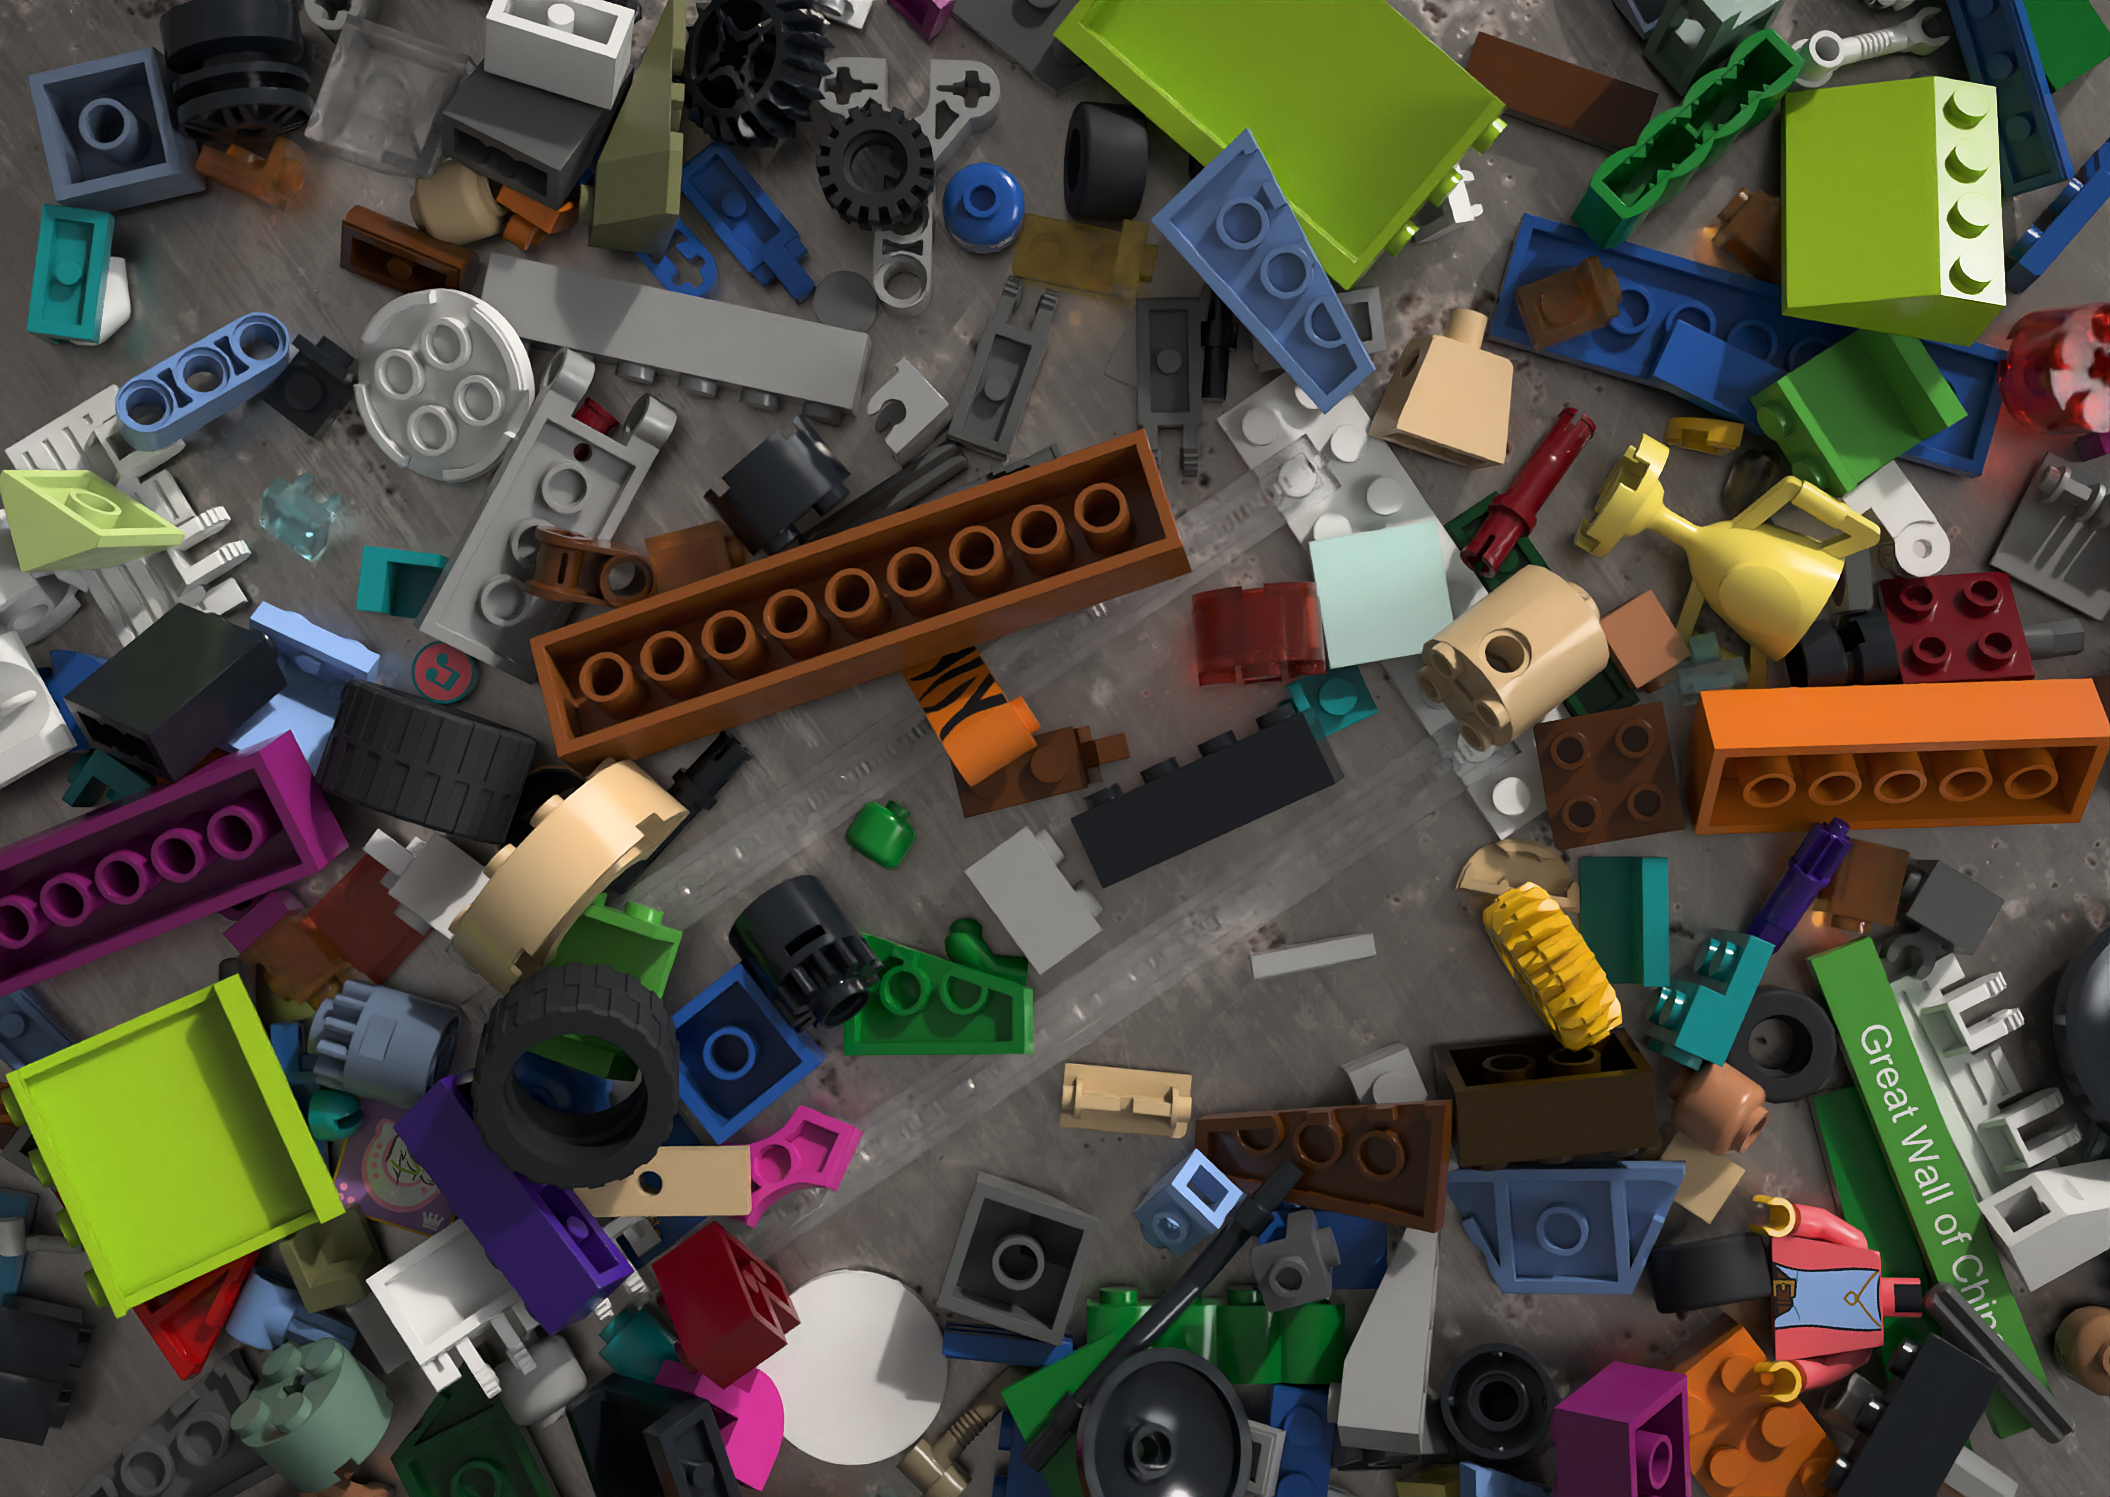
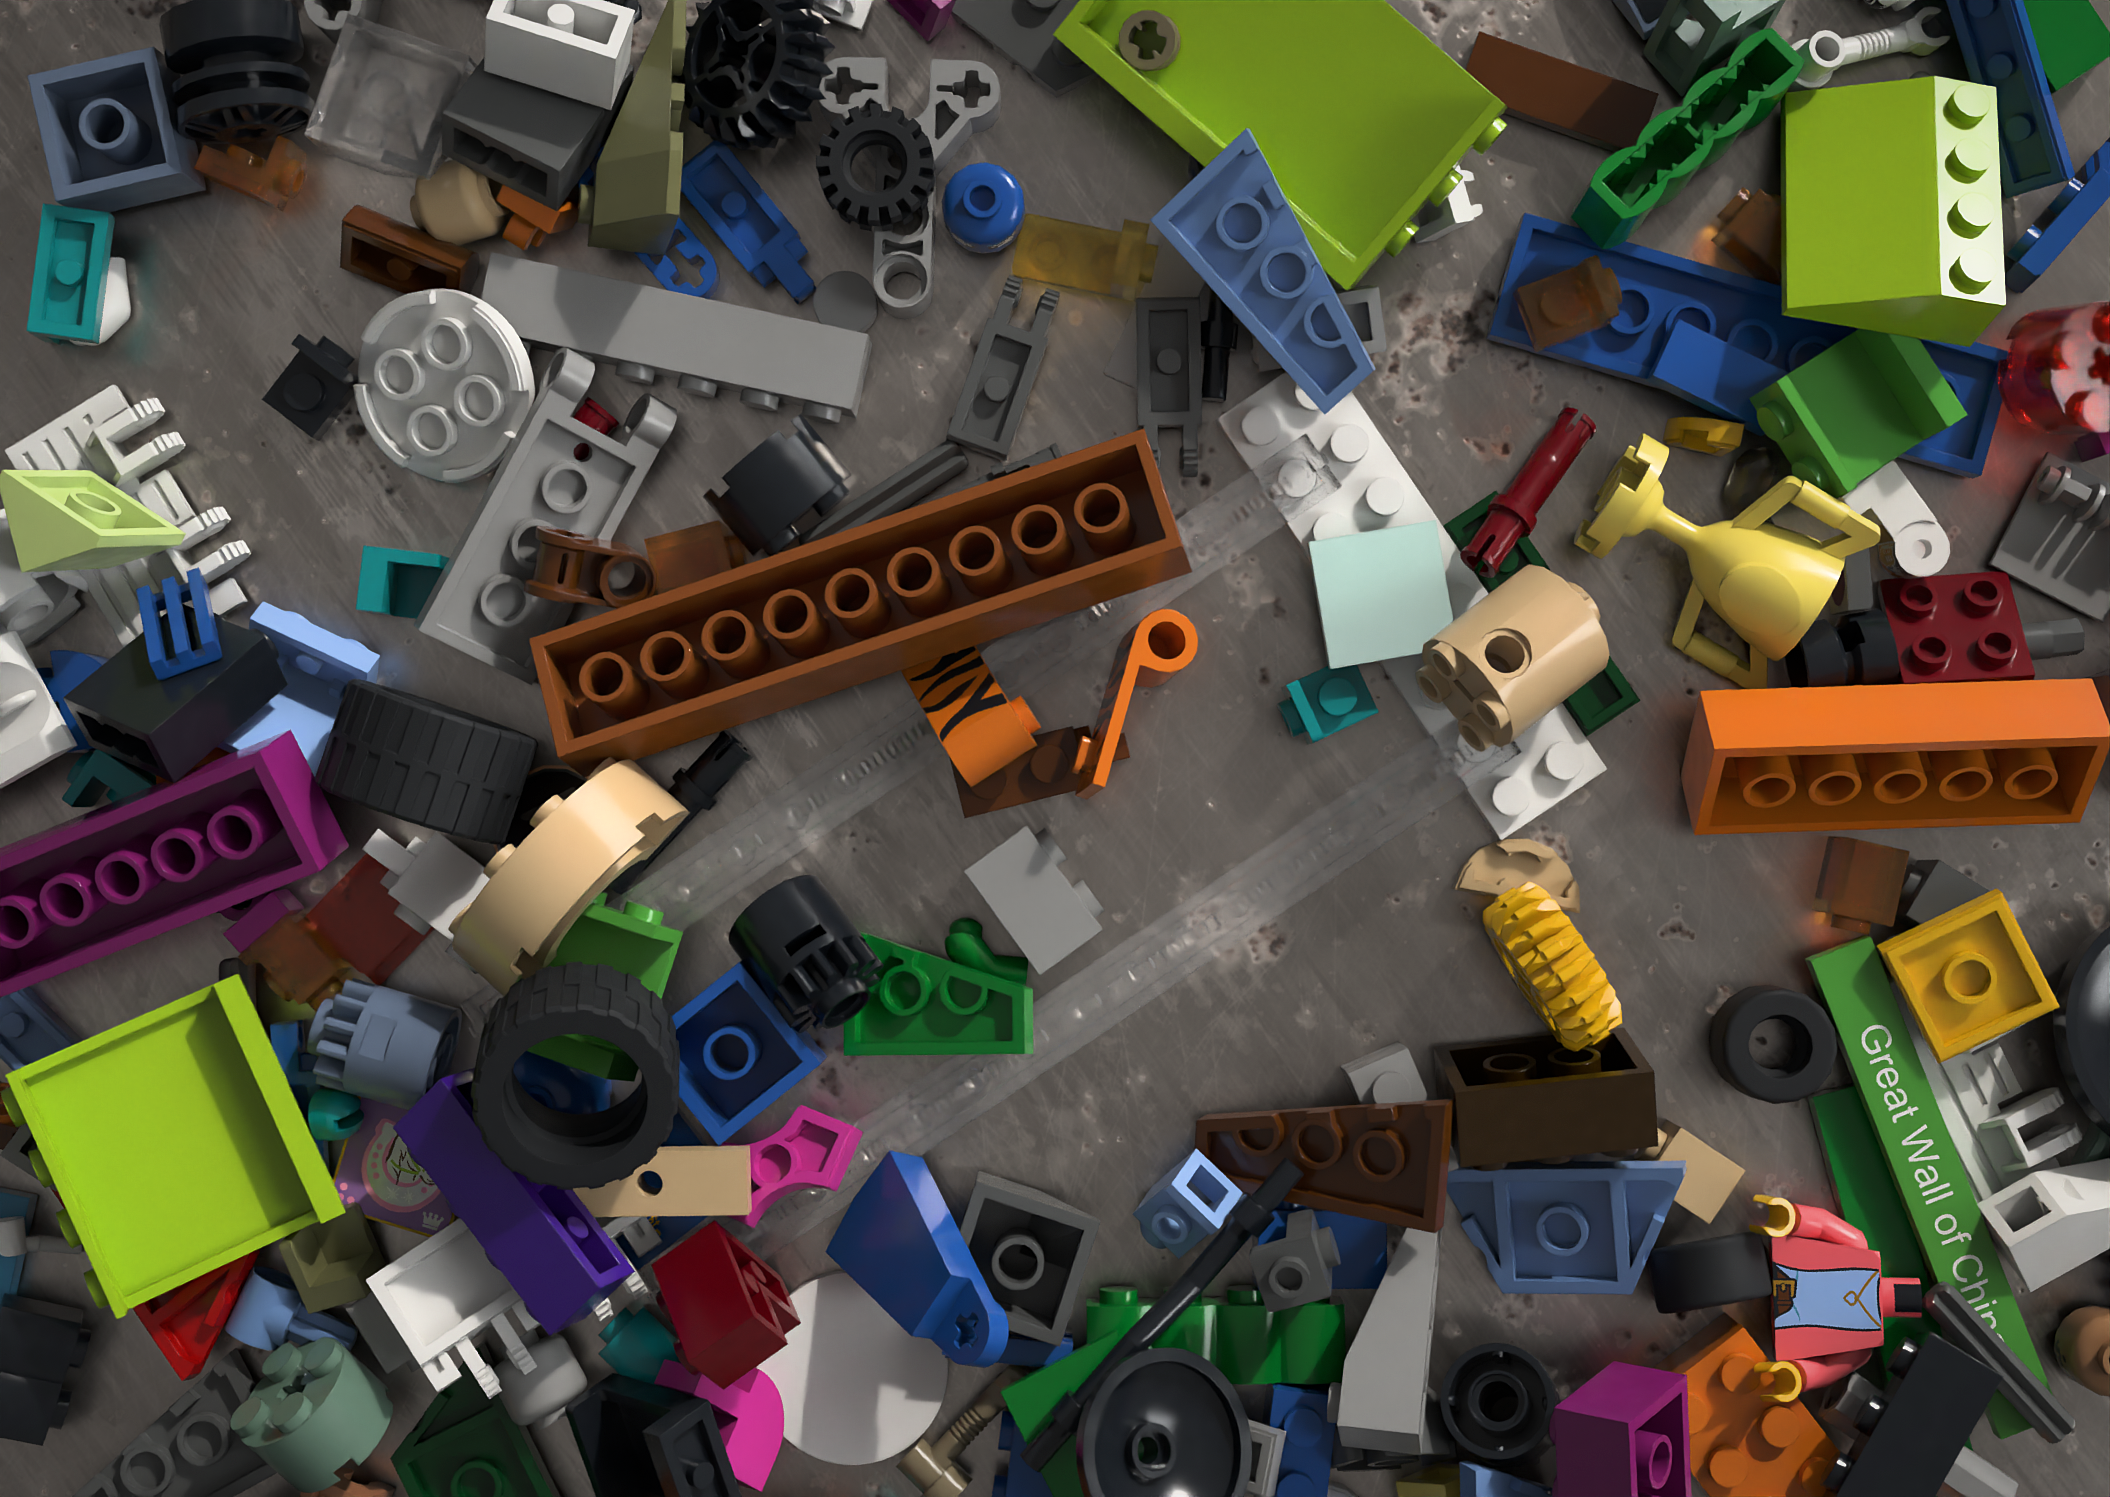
(172, 599): none -> blue tile
(216, 354): medium blue beam -> none
(296, 517): clear light blue tile -> none
(444, 673): coral tile -> none
(882, 834): green piece -> none
(916, 413): light grey hinge -> none
(916, 1264): none -> blue piece
(1105, 161): black tyre -> none
(1126, 1100): tan hinge -> none
(1134, 53): none -> dark tan bush
(1145, 658): none -> orange door
(1208, 796): black brick -> none
(1258, 634): clear red brick -> none
(1311, 956): light grey tile -> none
(1449, 396): tan torso -> none
(1608, 776): reddish brown bracket -> none
(1626, 917): teal panel -> none
(1643, 642): nougat brick -> none
(1704, 1016): teal plate -> none
(1708, 670): clear light blue tile -> none
(1718, 1108): nougat head -> none
(1806, 875): dark purple piece -> none
(1968, 975): none -> yellow tile

